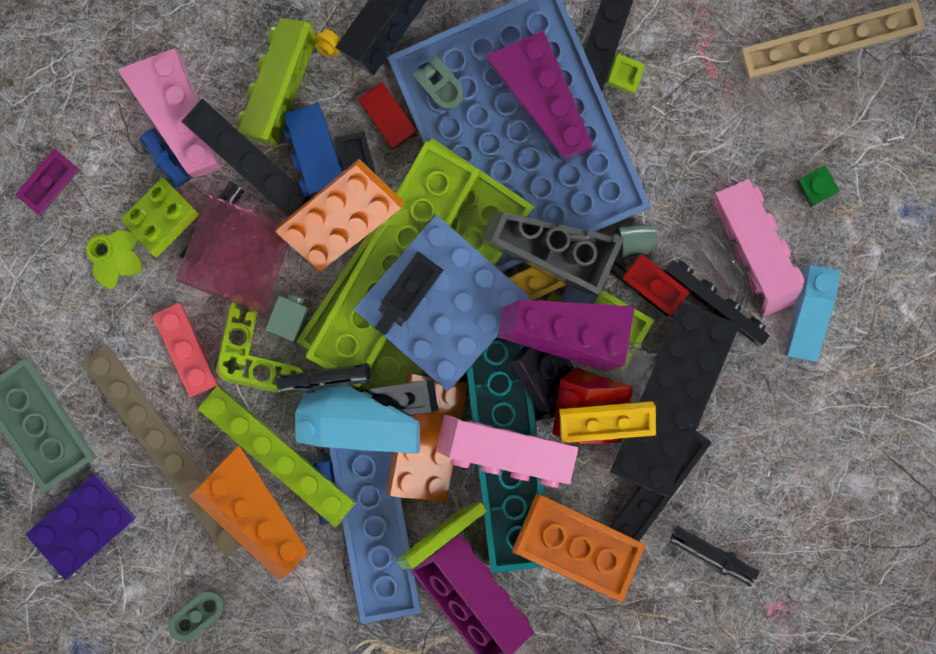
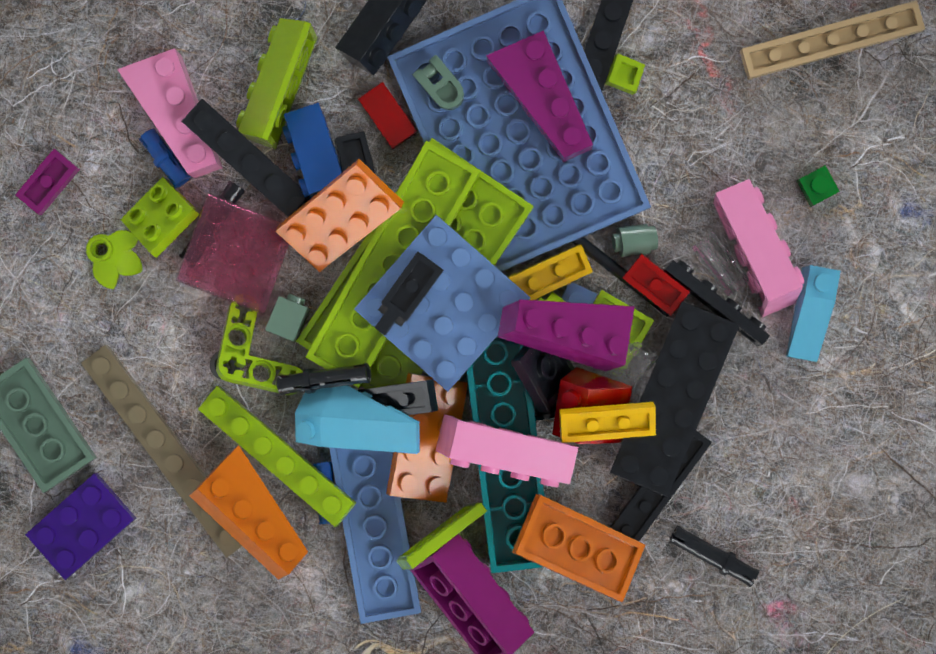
(185, 350): coral plate -> none
(197, 614): sand green plate -> none
(327, 42): yellow plate -> none
(558, 250): dark grey wedge -> none

